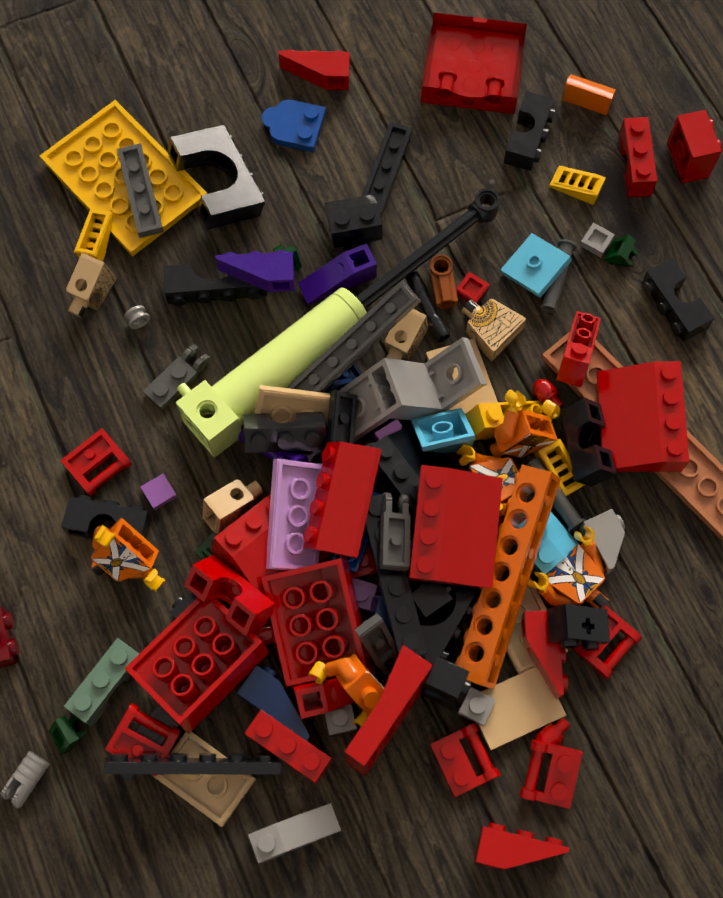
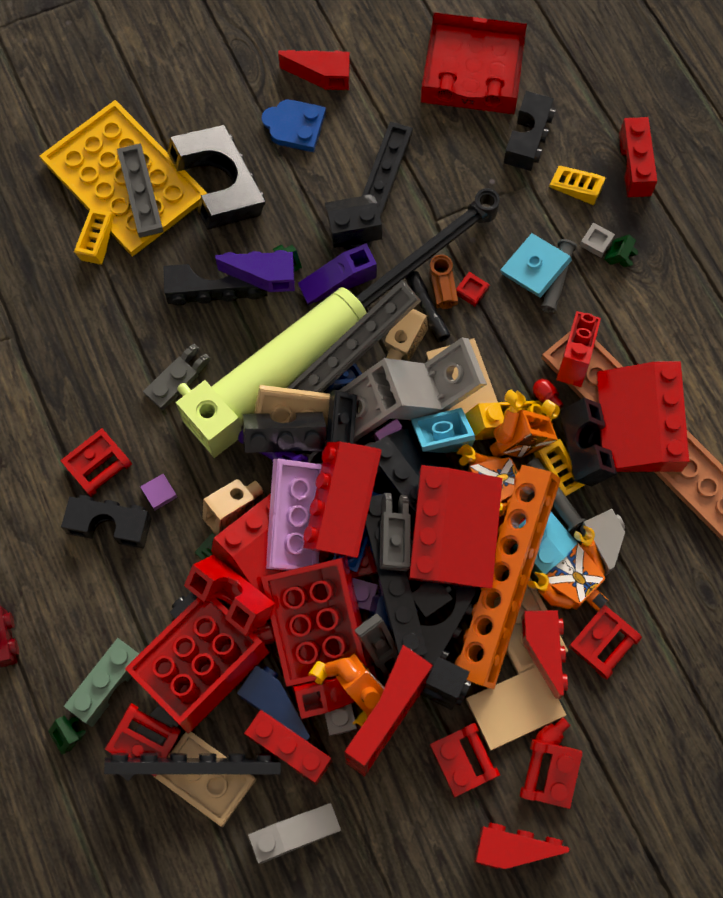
(24, 779): light grey hinge -> none
(89, 284): tan torso -> none
(124, 554): torso -> none
(137, 317): light grey bush -> none
(476, 706): light grey plate -> none
(492, 326): tan torso -> none
(578, 626): black brick -> none
(588, 94): orange brick -> none
(684, 318): black arch -> none
(694, 146): red brick -> none

